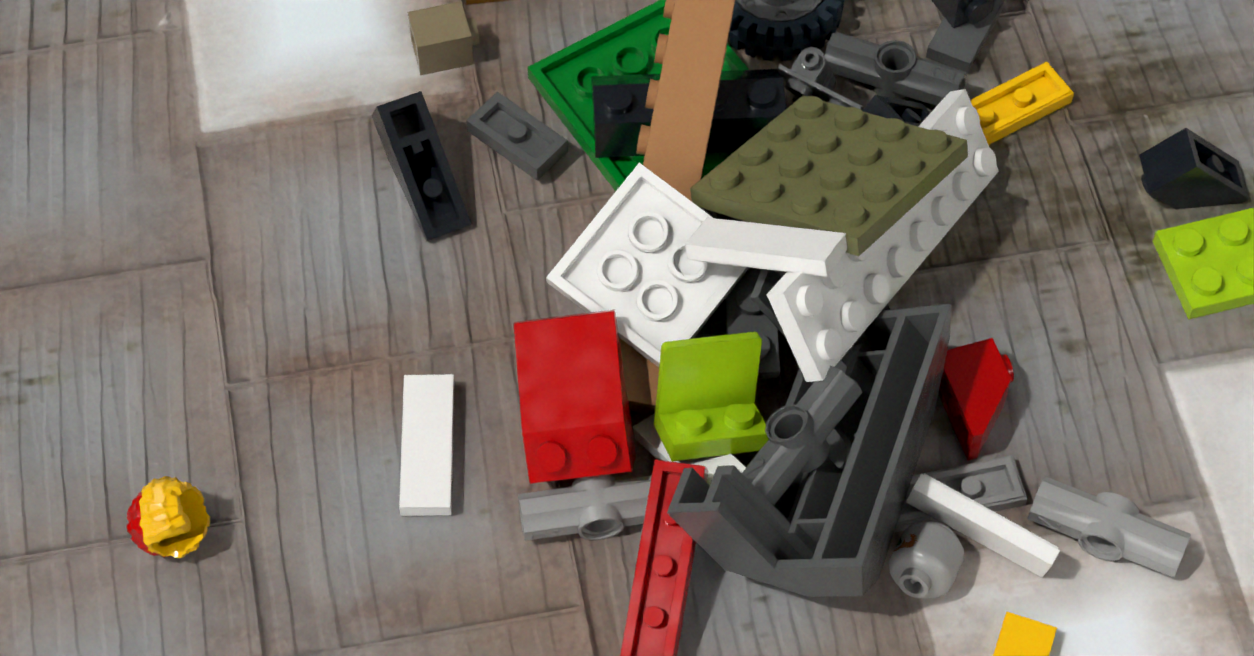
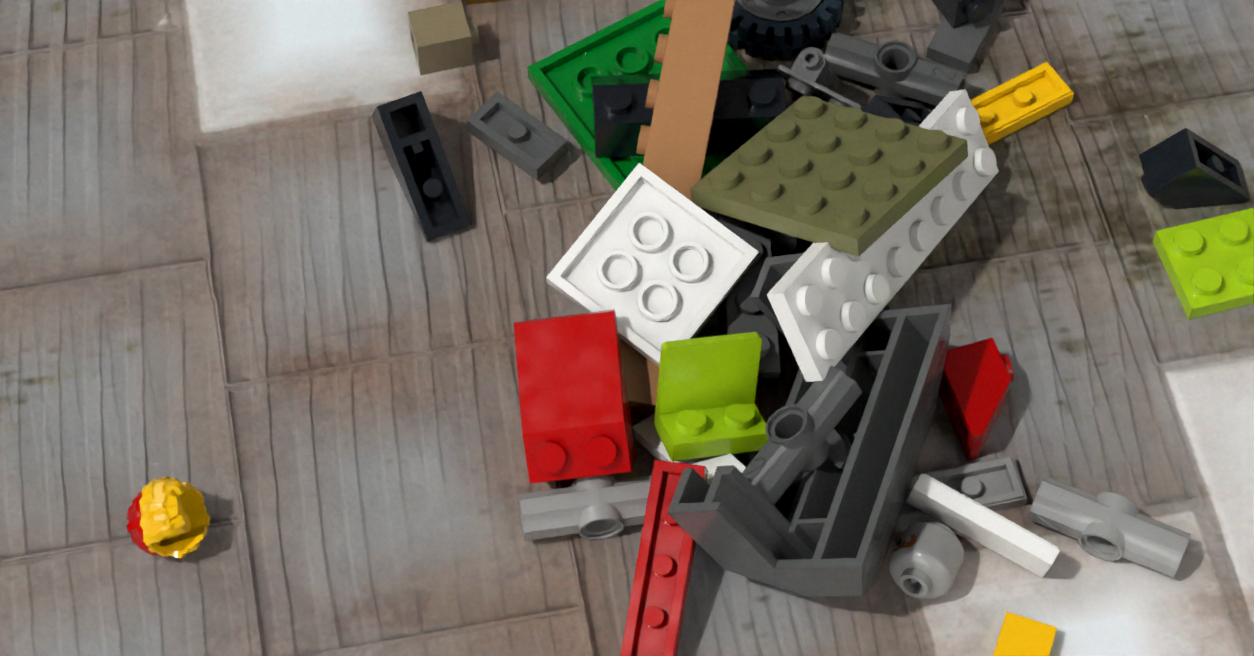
(427, 445): white tile -> none
(766, 246): white tile -> none

